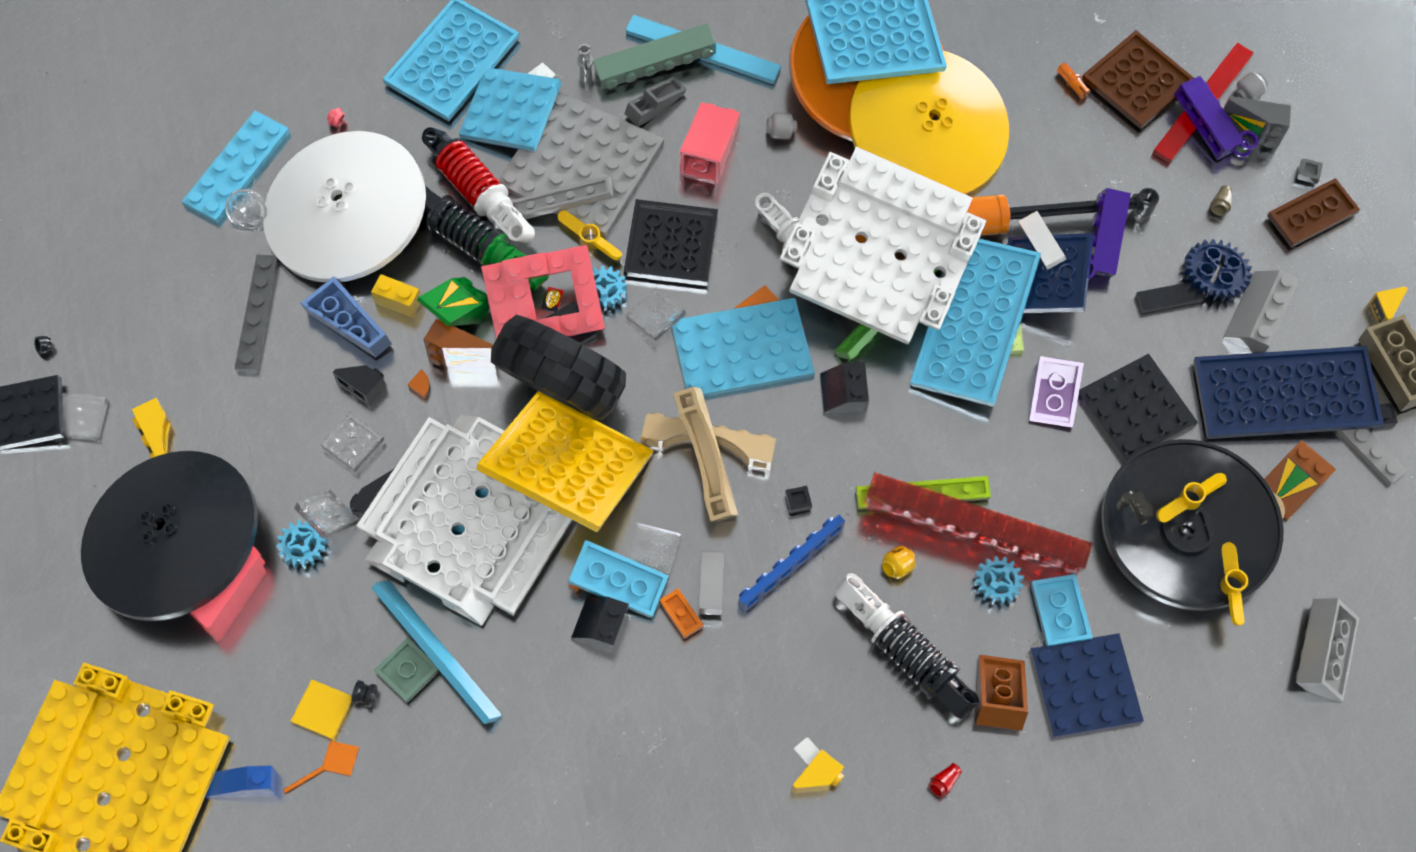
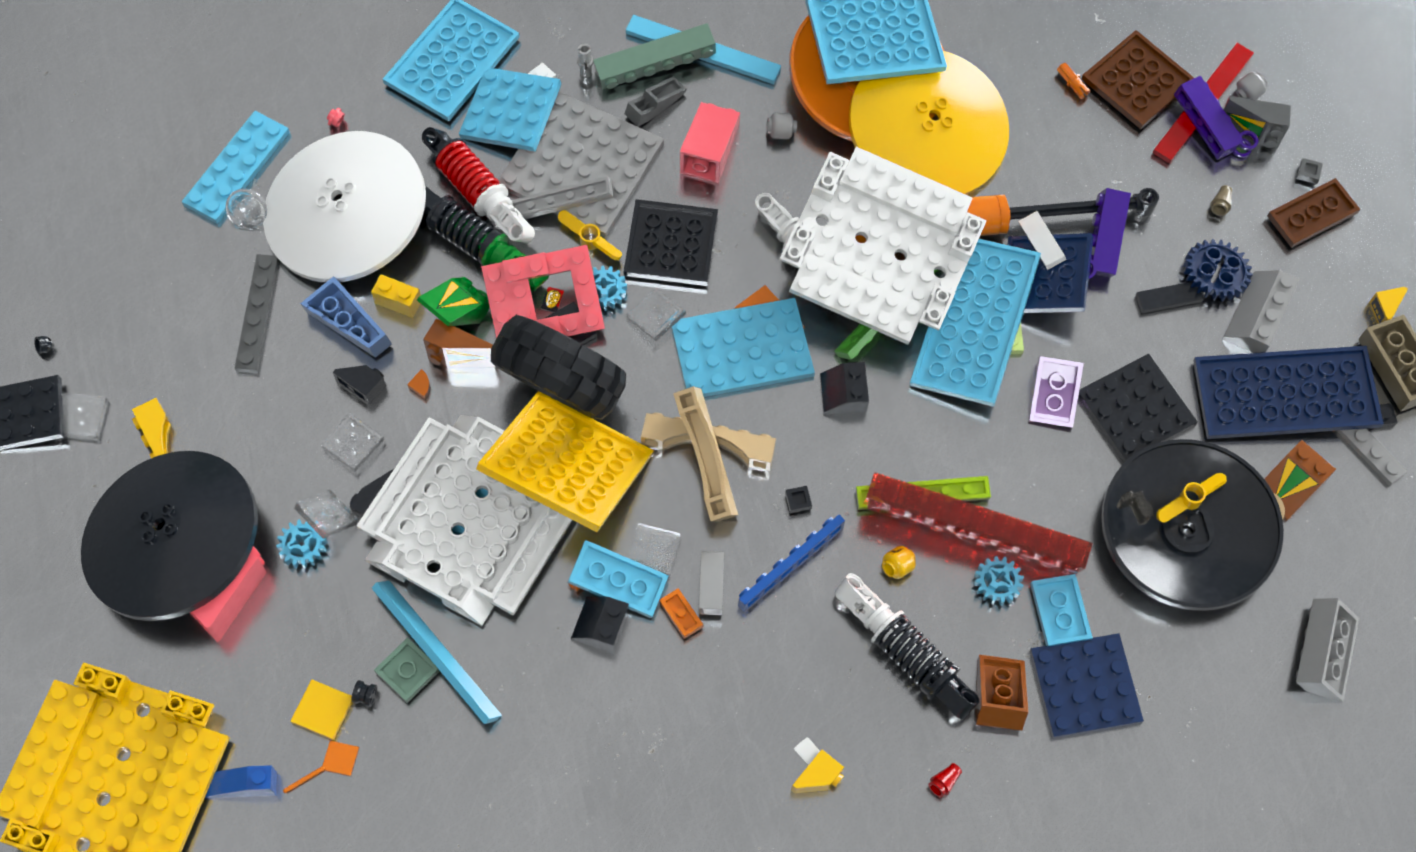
(1231, 569): yellow piece -> none

